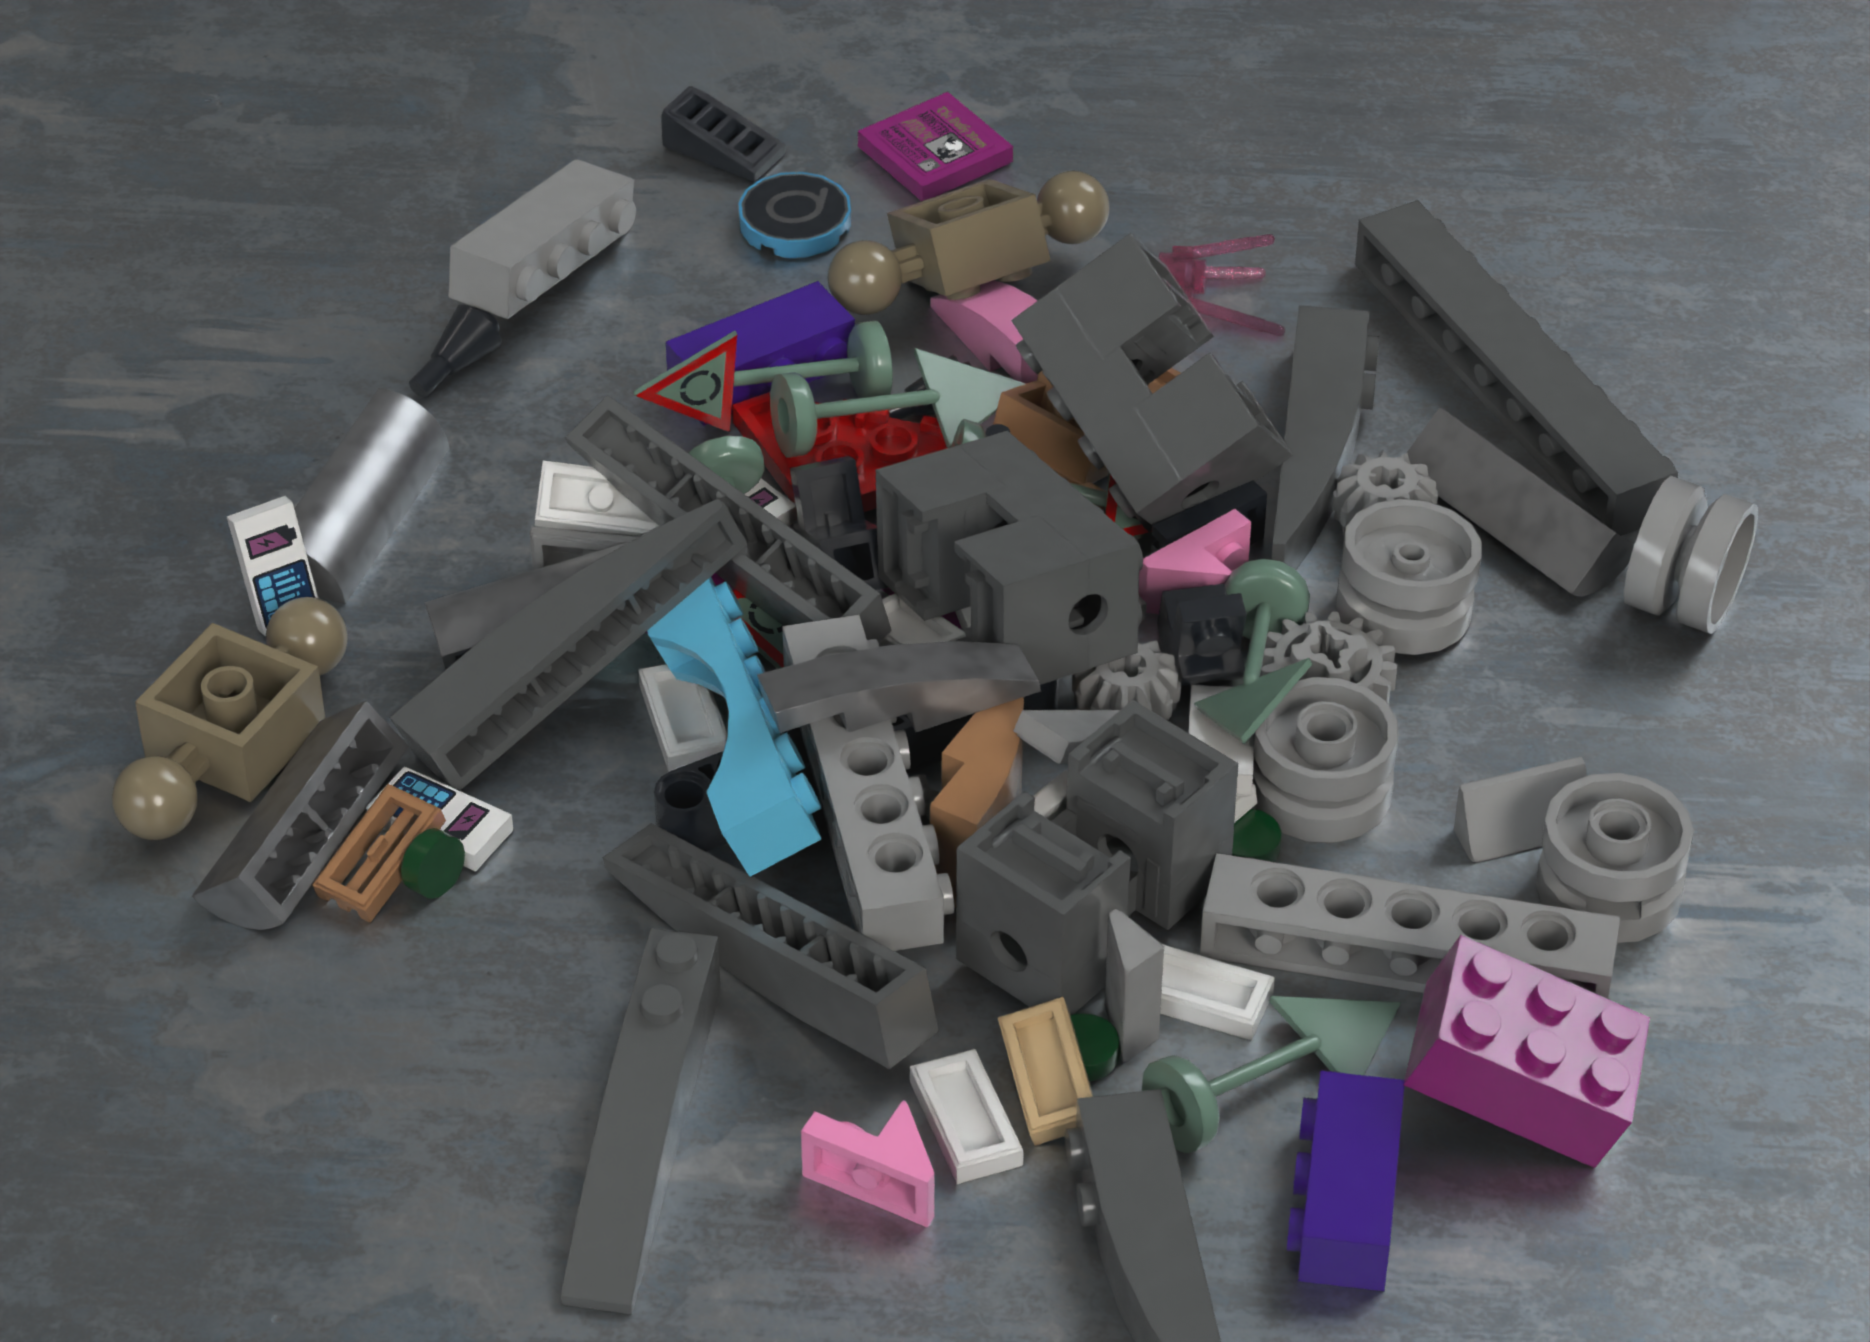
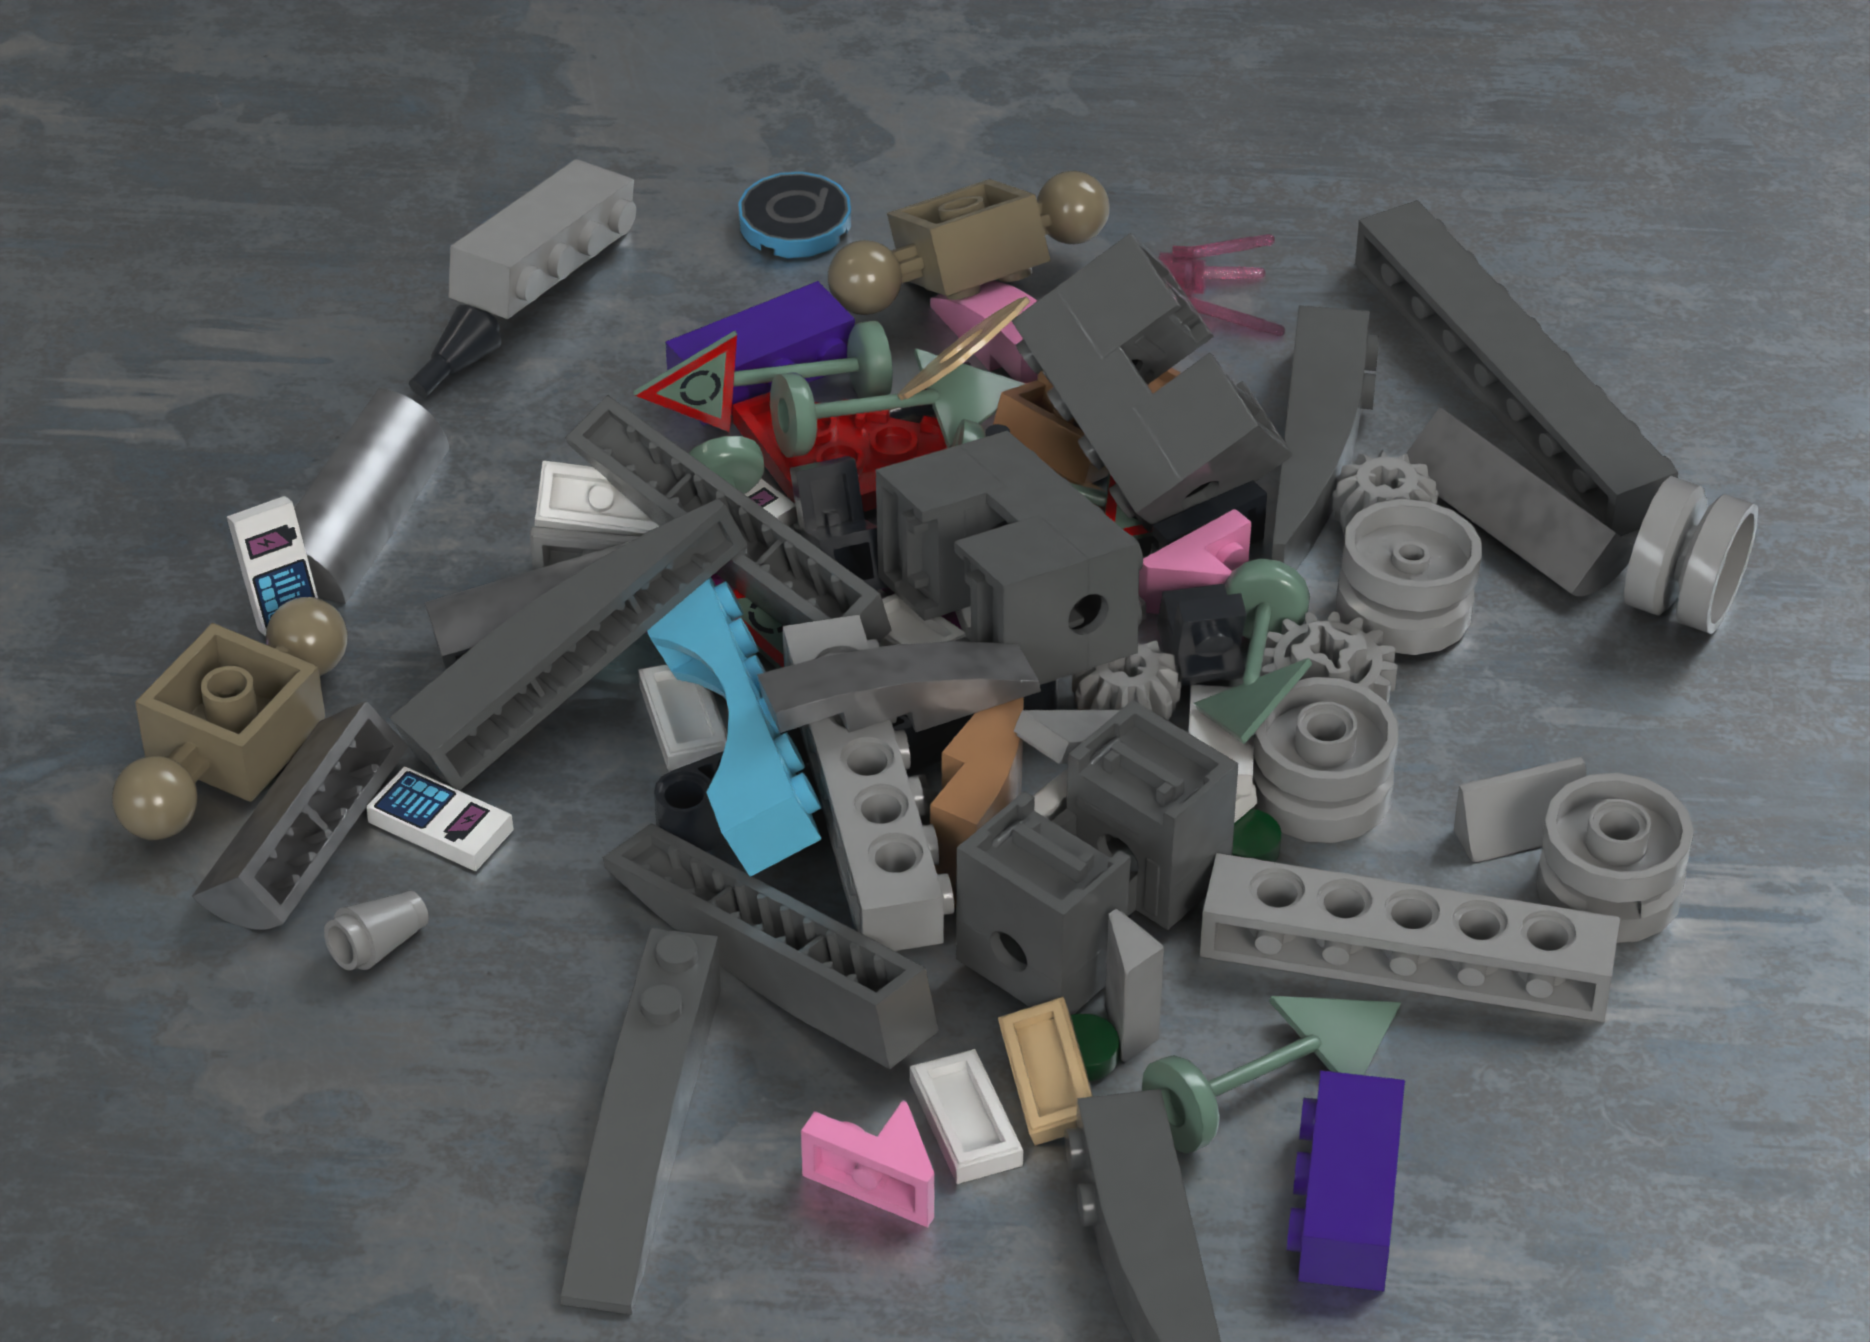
(373, 929): none -> light grey cone
(382, 869): medium nougat tile -> none
(432, 863): dark green tile -> none
(701, 127): black slope -> none
(935, 146): magenta tile -> none
(963, 348): none -> tan piece
(1214, 993): white tile -> none
(1528, 1051): magenta brick -> none

